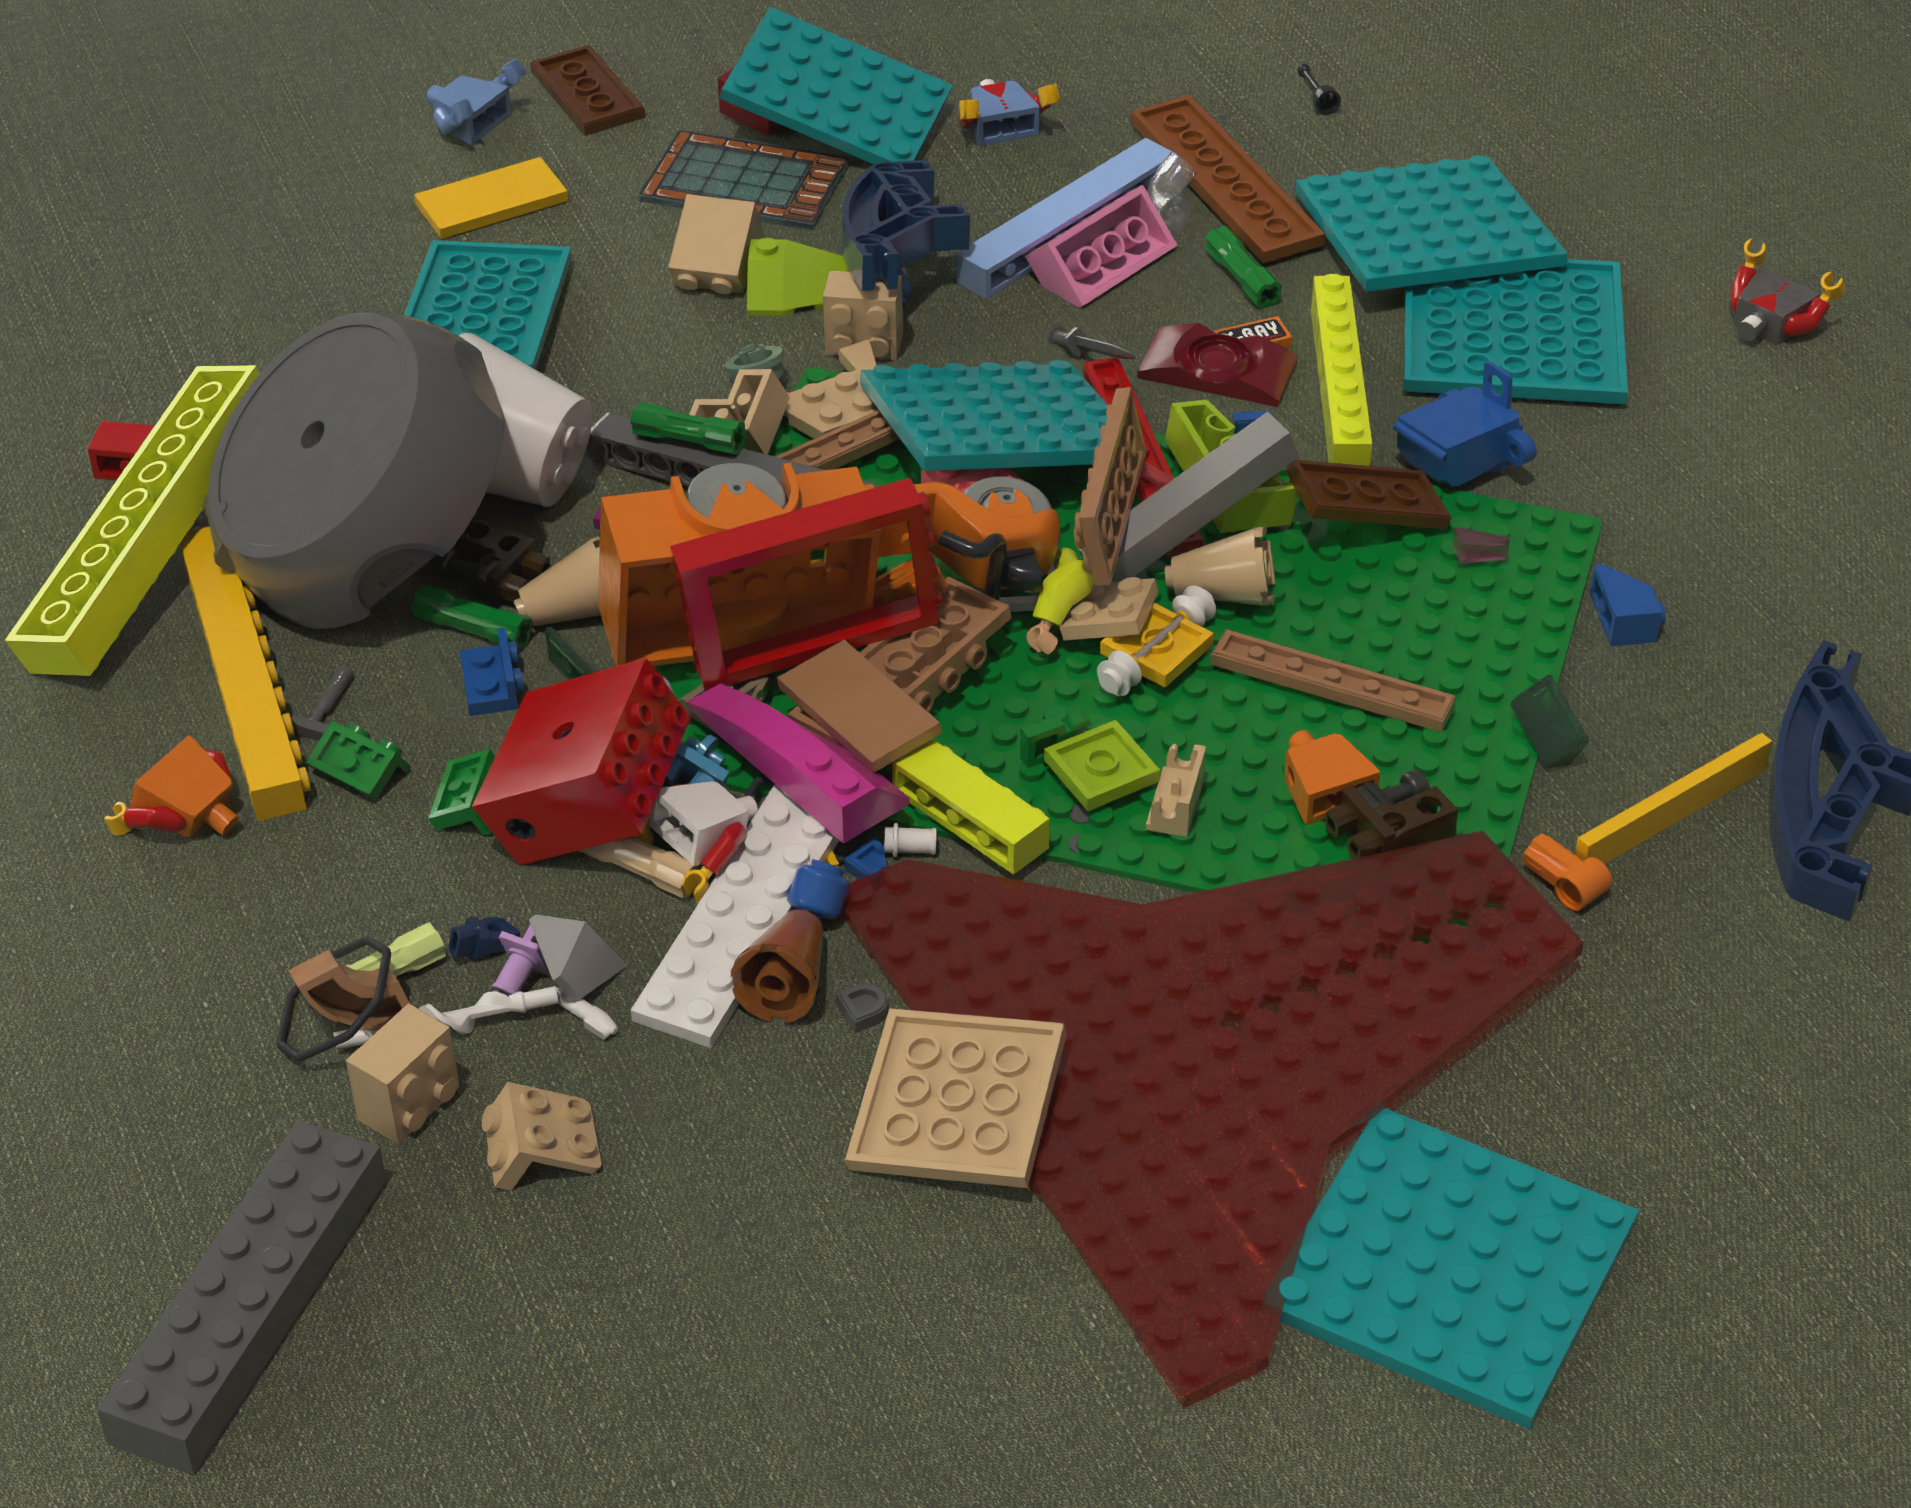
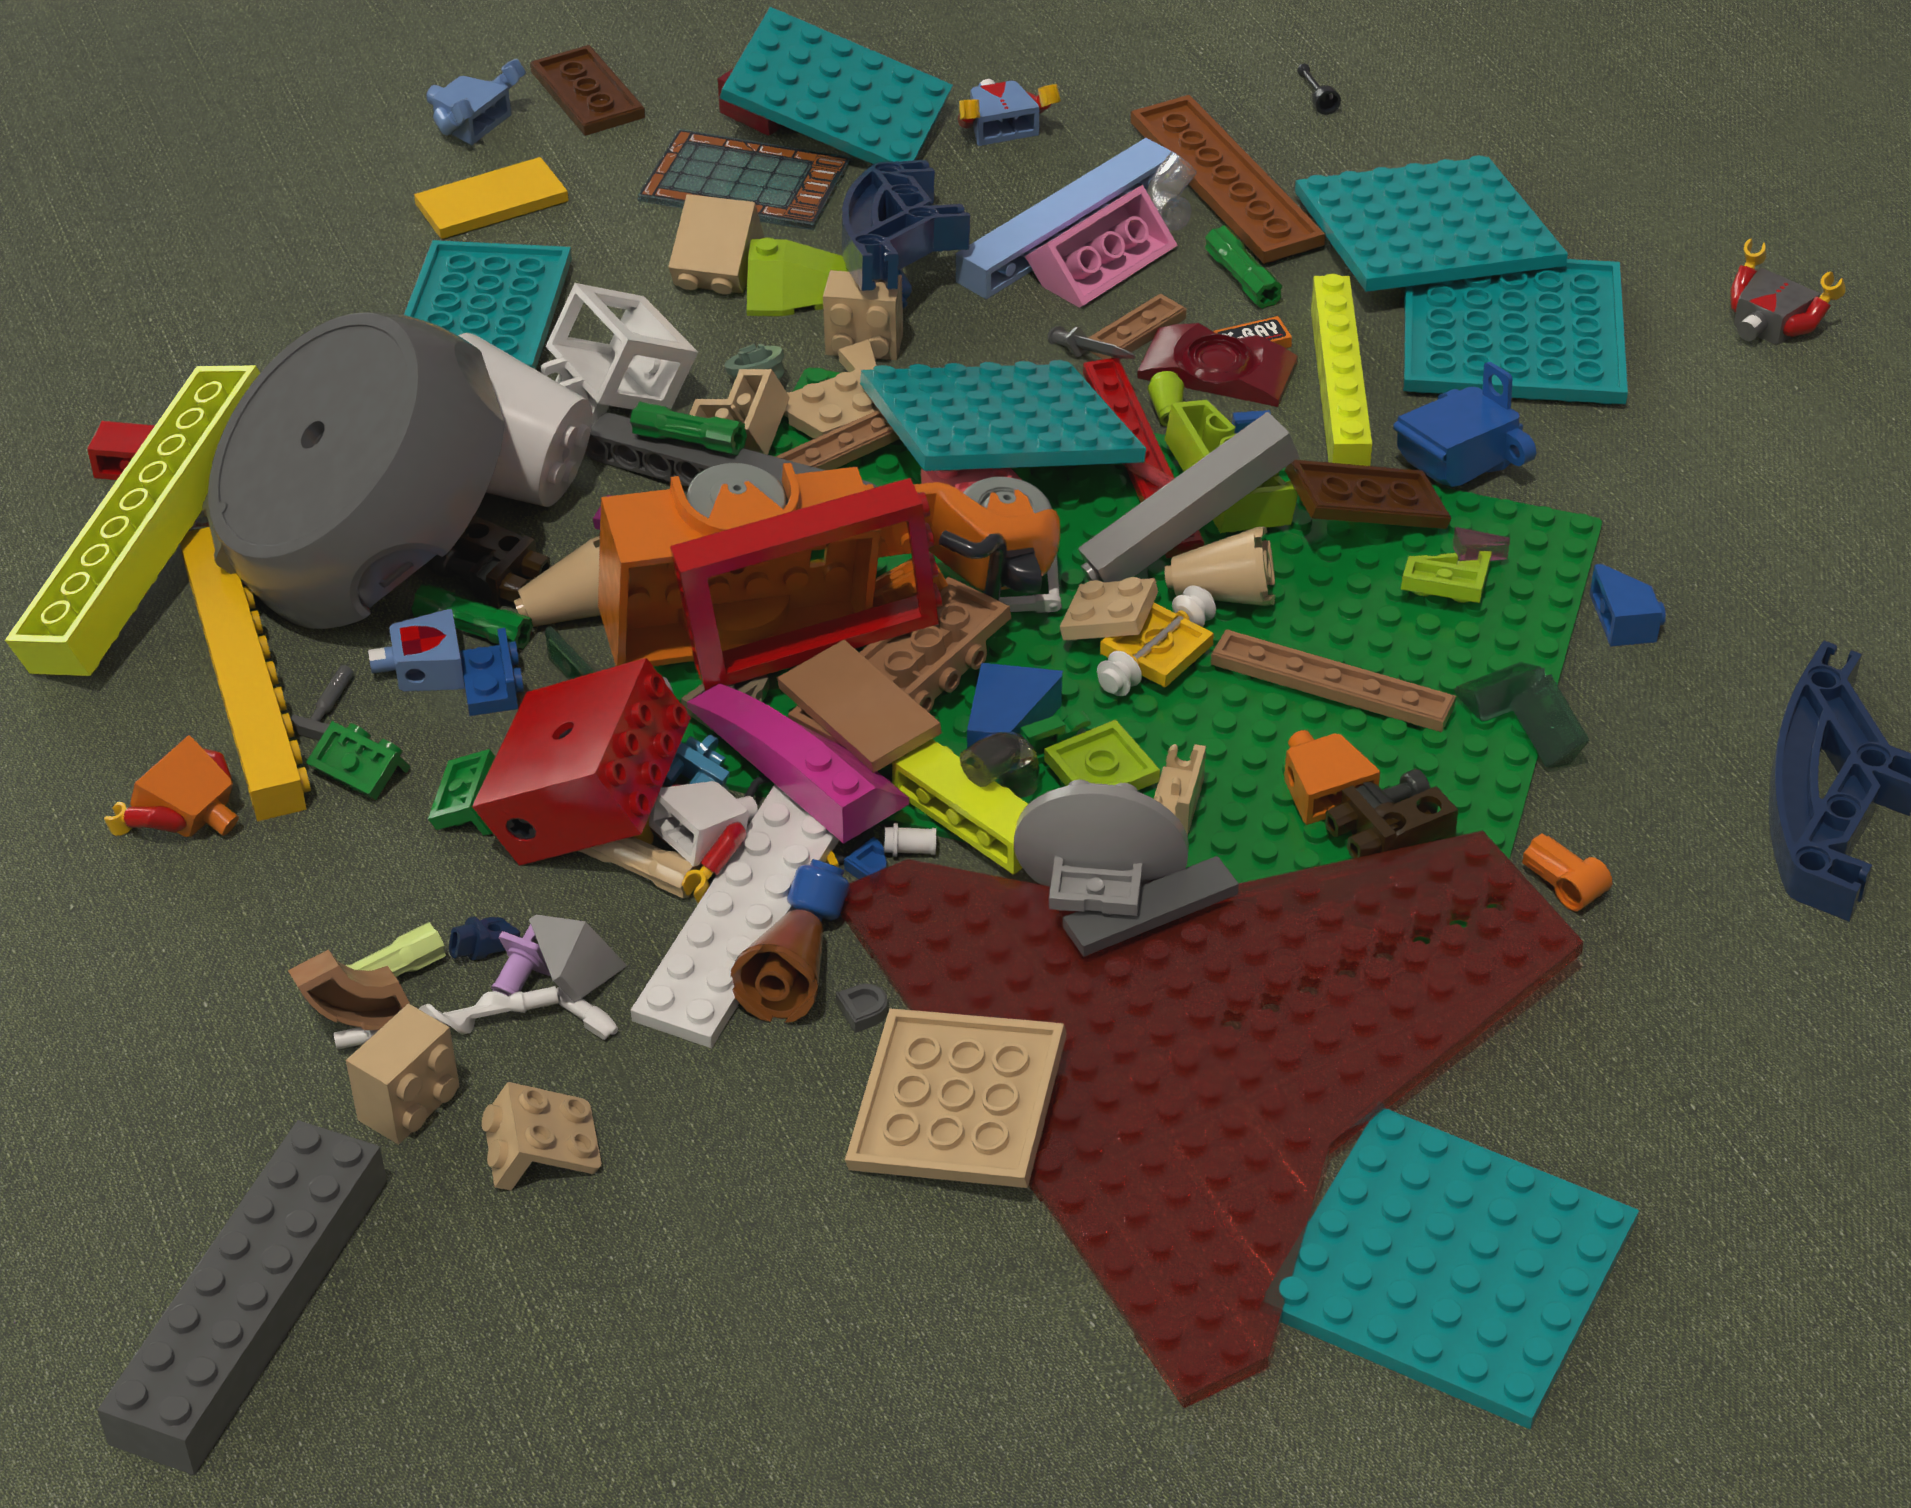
(357, 1024): black piece -> none
(422, 654): none -> medium blue torso
(641, 363): none -> white piece
(1005, 758): none -> clear smoke cylinder
(1012, 698): none -> blue slope
(1058, 593): neon yellow arm -> none
(1098, 845): none -> light grey bracket
(1110, 488): medium nougat plate -> none
(1141, 324): none -> medium nougat tile
(1158, 904): none -> dark grey tile
(1164, 390): none -> lime cone
(1447, 576): none -> lime wing
(1493, 693): none -> clear green slope
(1676, 801): yellow tile -> none

